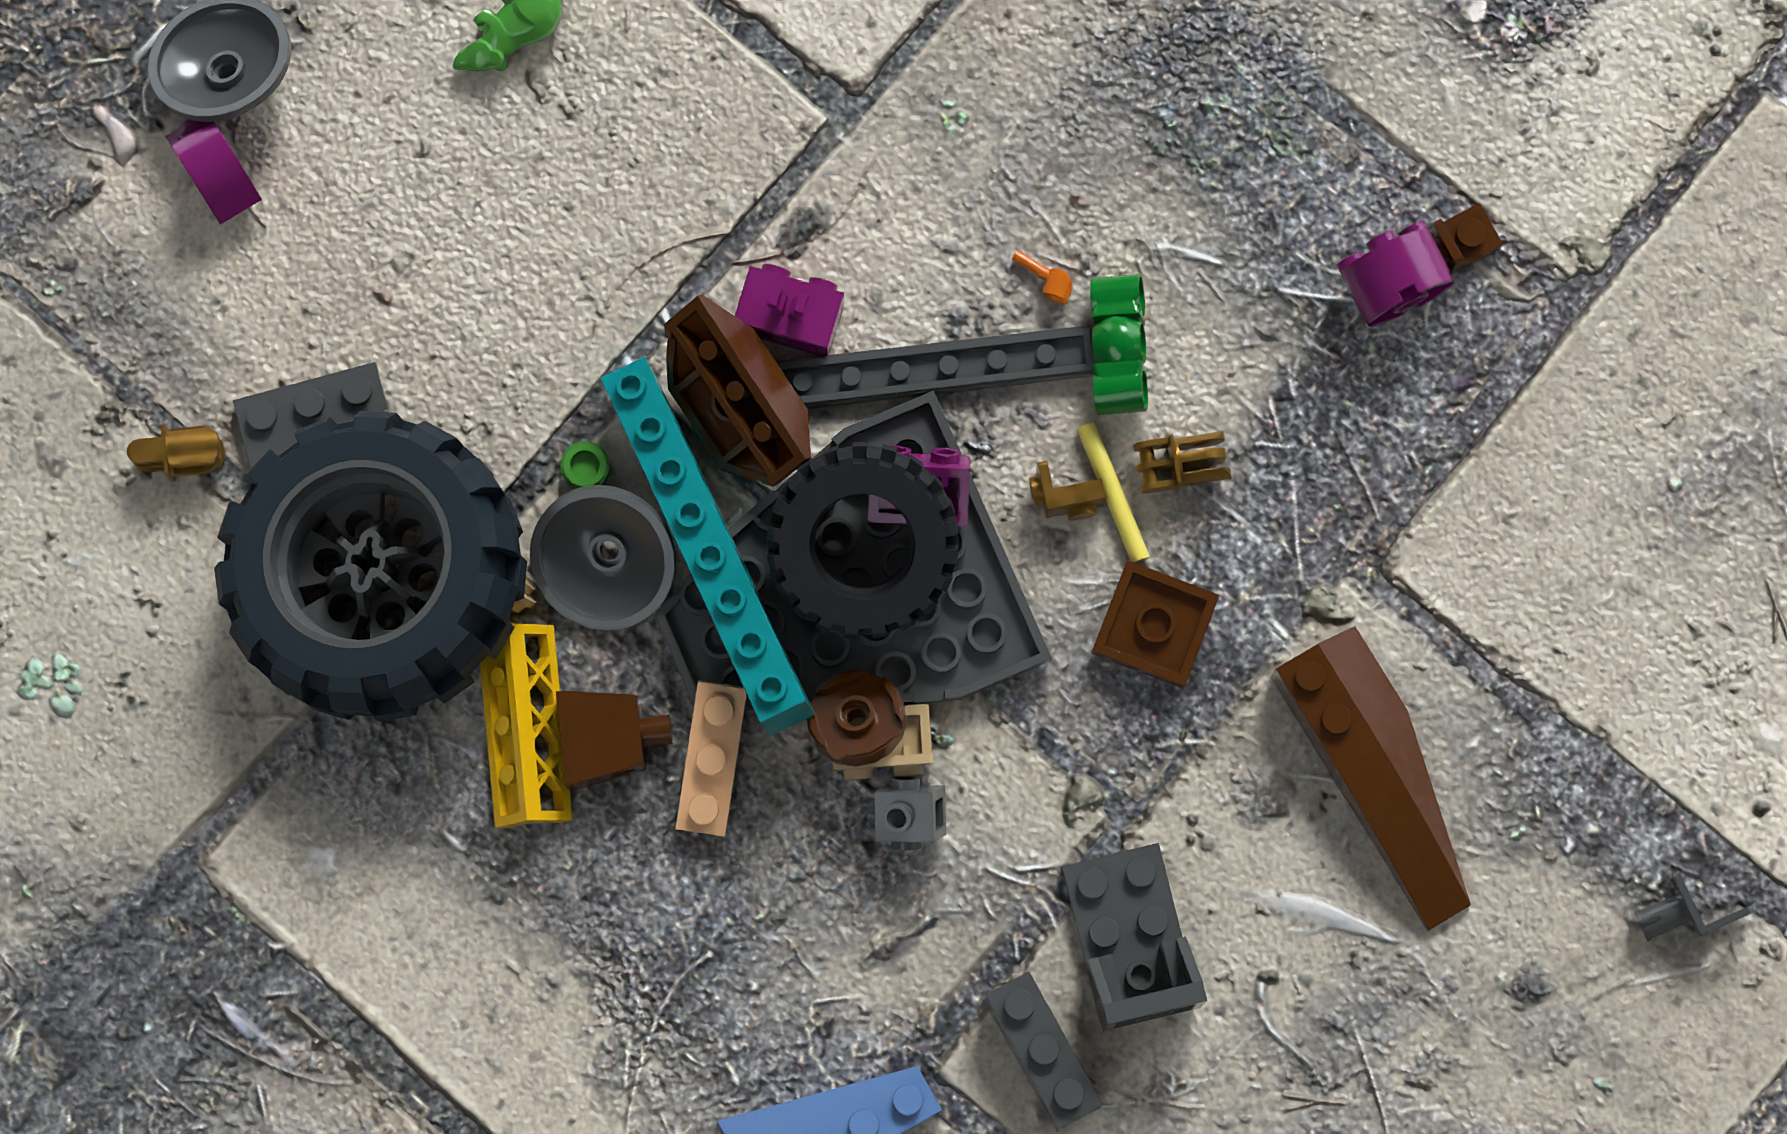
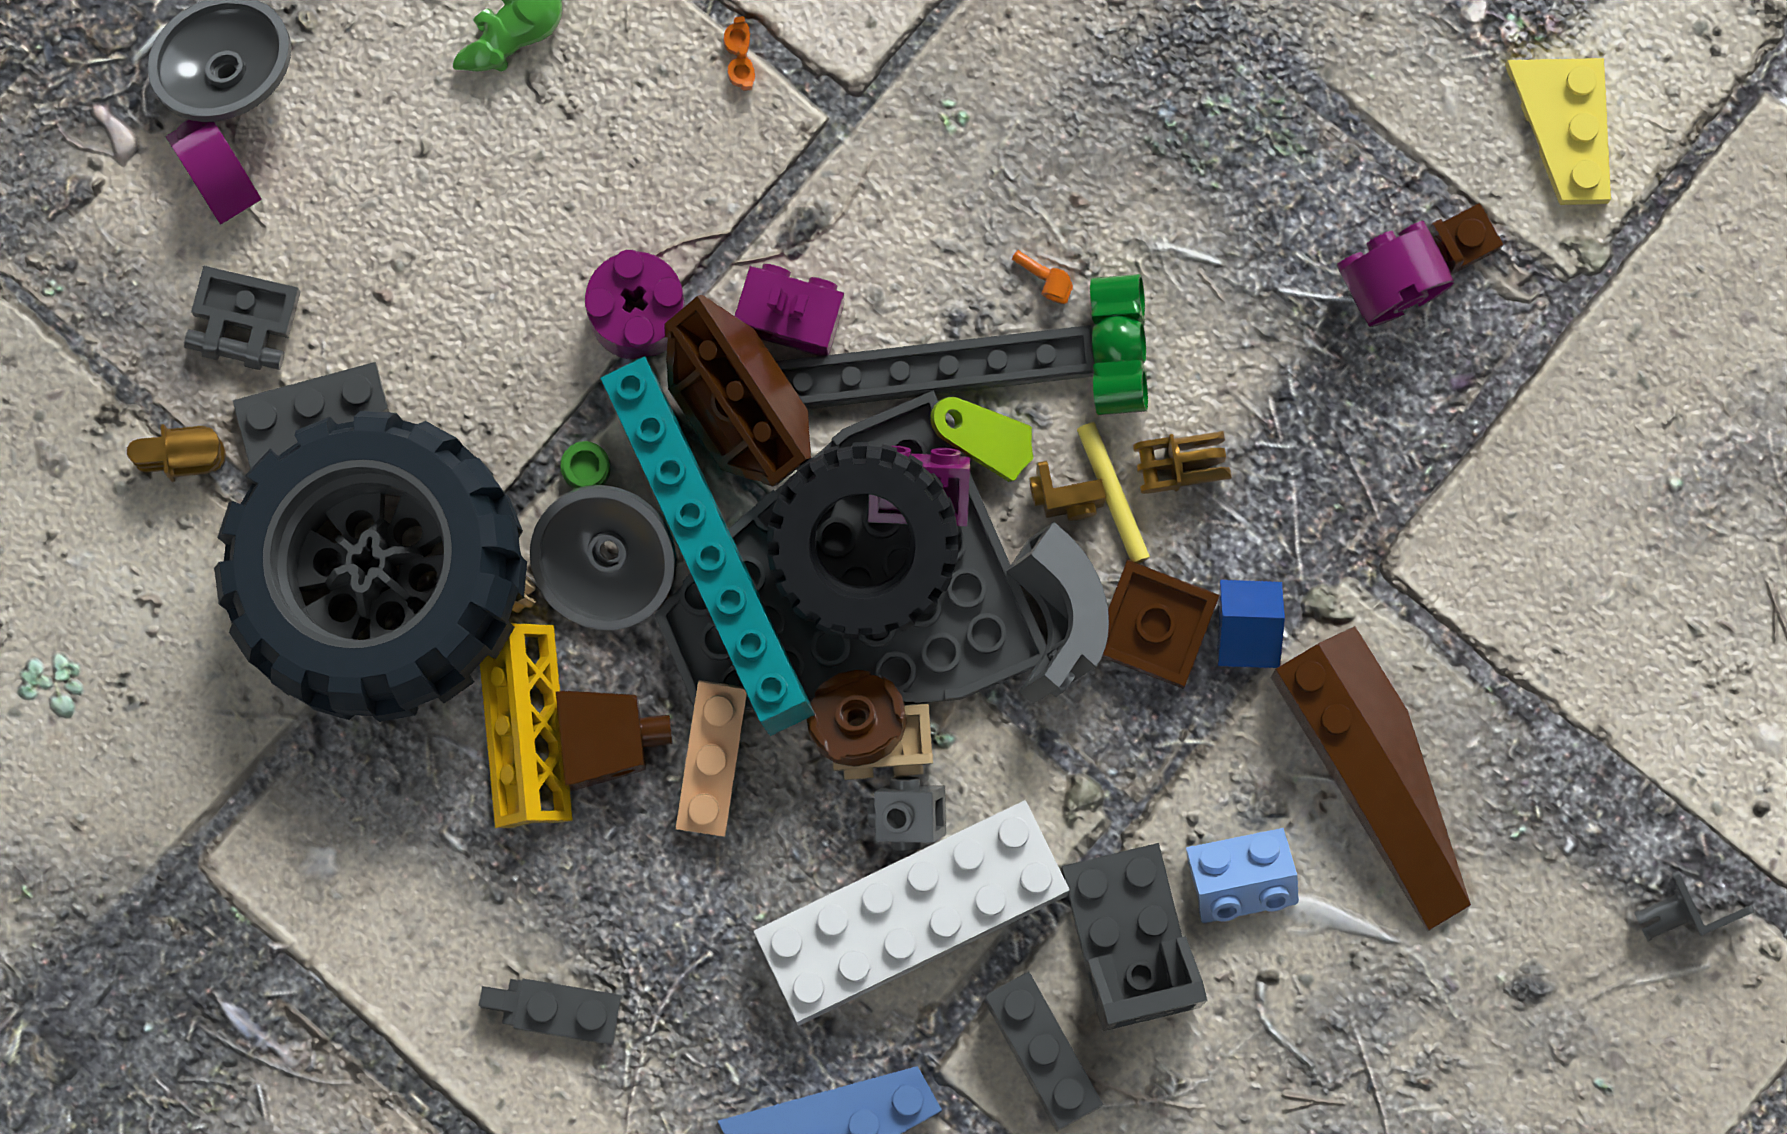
(244, 303): none -> dark grey plate
(556, 1009): none -> dark grey hinge
(633, 277): none -> magenta brick
(737, 42): none -> orange piece
(911, 912): none -> white brick
(985, 436): none -> lime piece
(1073, 605): none -> arch
(1243, 875): none -> light blue bracket
(1250, 623): none -> blue piece
(1569, 122): none -> light yellow wing

